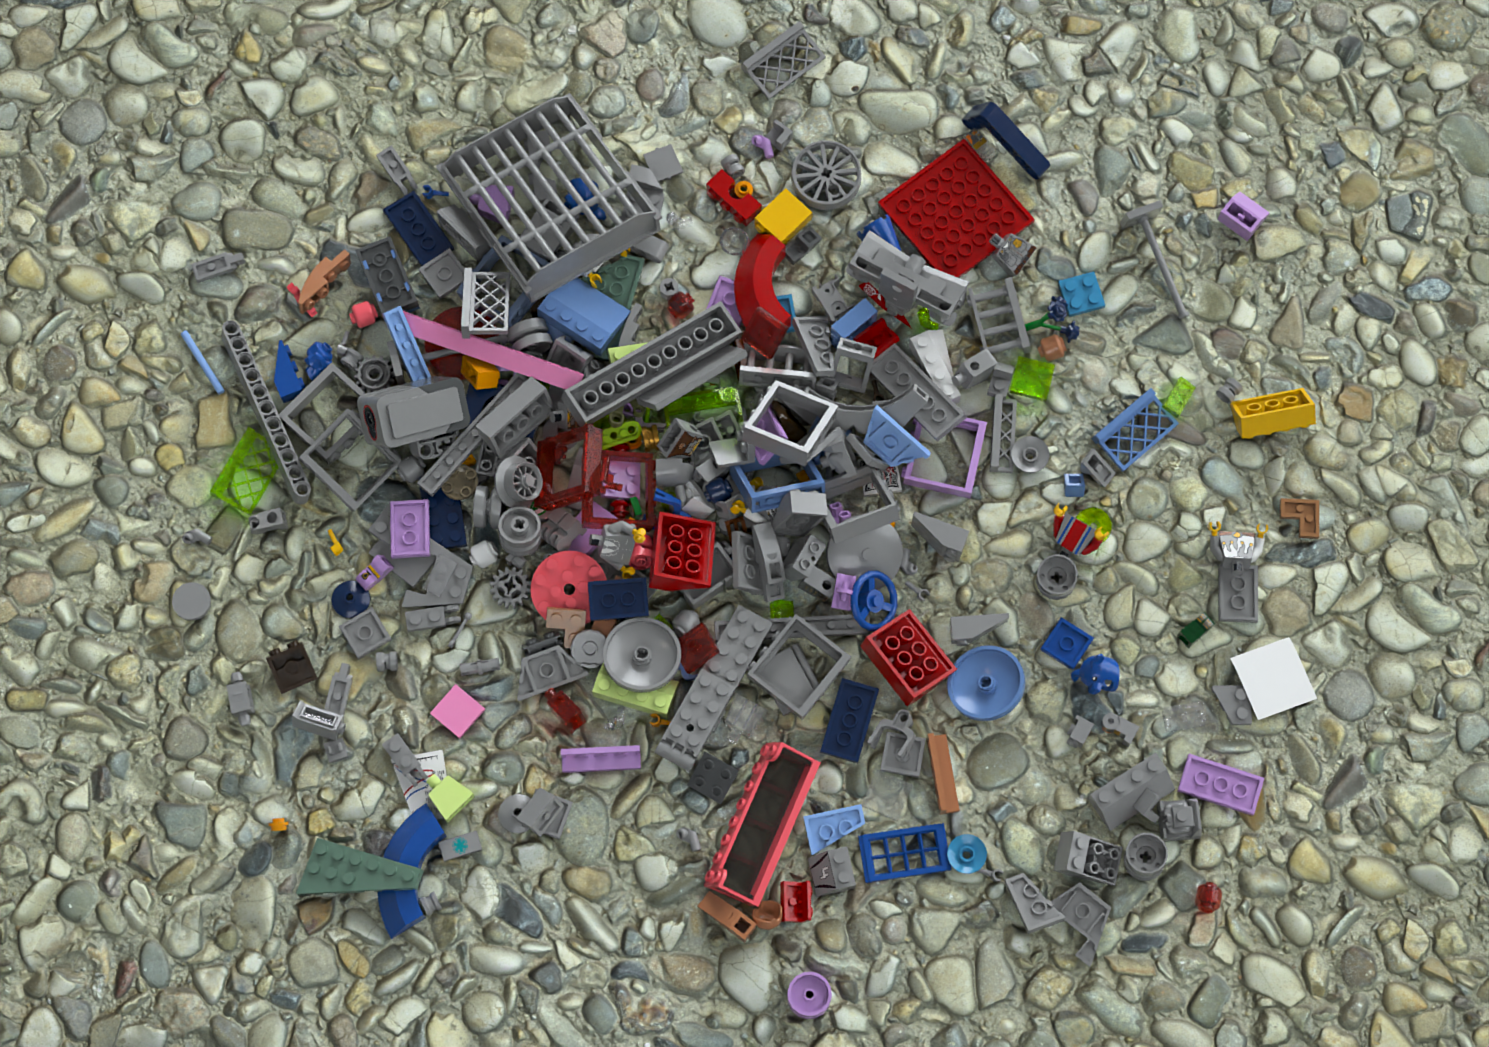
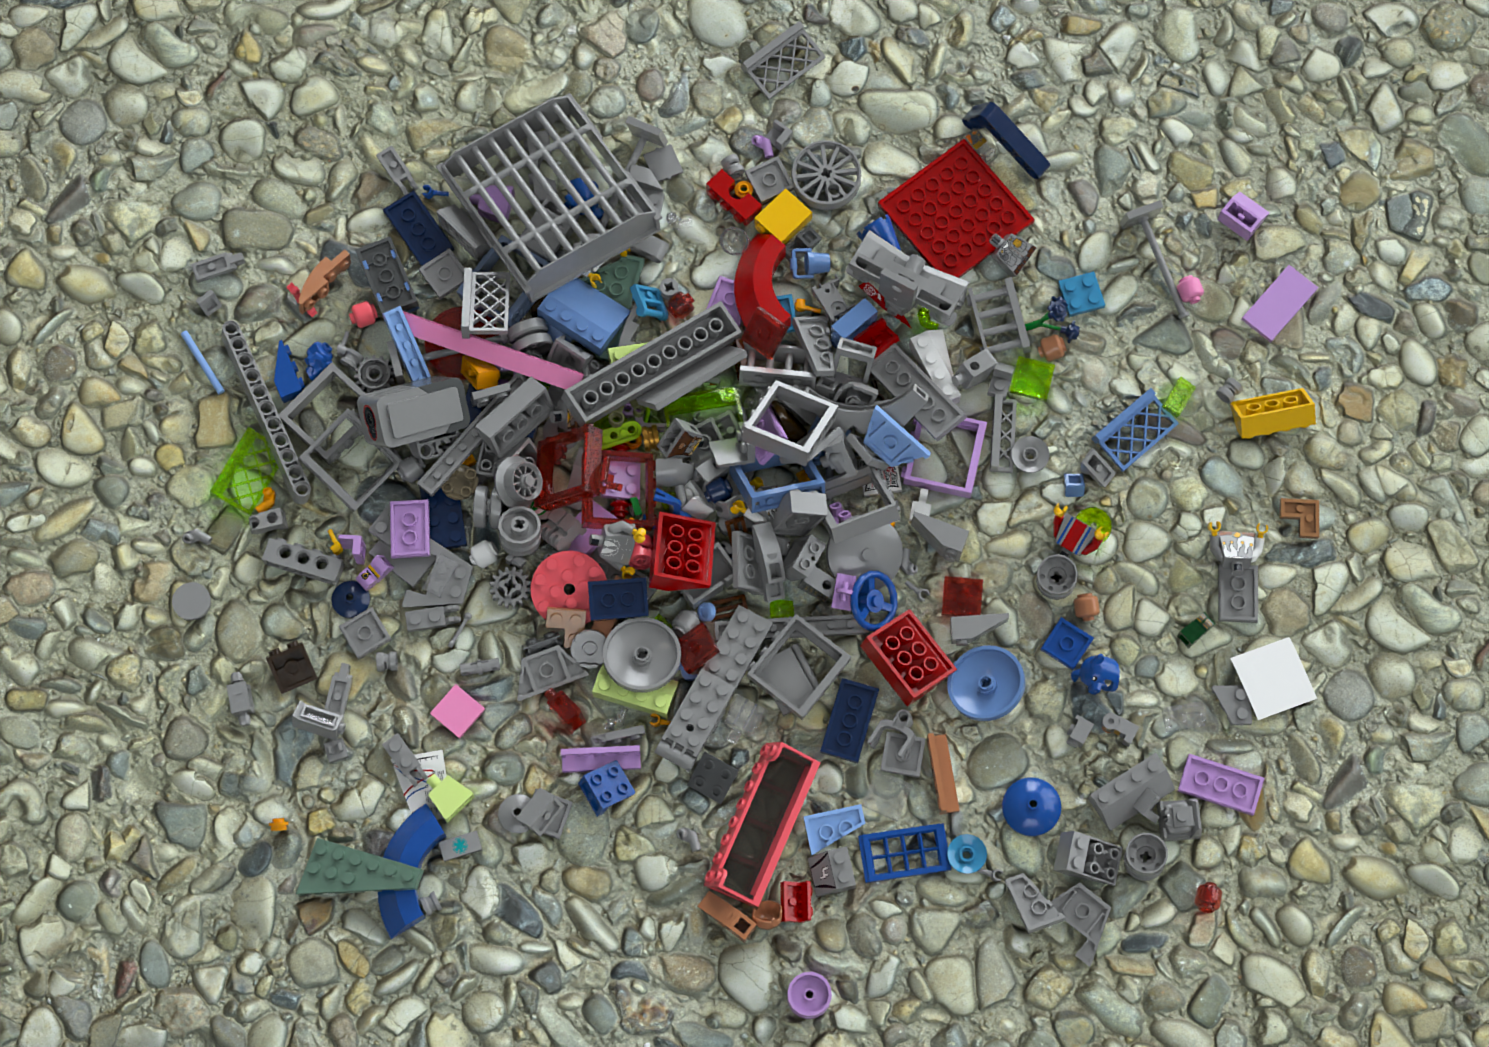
(208, 303): none -> light grey tile
(268, 500): none -> light orange arm
(330, 574): none -> light grey brick
(357, 545): none -> lavender panel
(483, 397): none -> light grey plate
(606, 787): none -> blue bracket
(616, 737): none -> light grey hinge
(646, 133): none -> light grey tile
(649, 296): none -> dark azure plate
(706, 611): none -> light blue tile
(728, 608): none -> reddish brown tile
(769, 179): none -> light grey plate
(801, 306): none -> light orange hand
(813, 263): none -> medium blue piece
(855, 394): none -> light grey brick
(921, 506): none -> white plate
(962, 596): none -> clear red plate
(1028, 819): none -> blue dish
(1086, 606): none -> nougat head
(1190, 289): none -> bright pink head
(1279, 303): none -> lavender tile

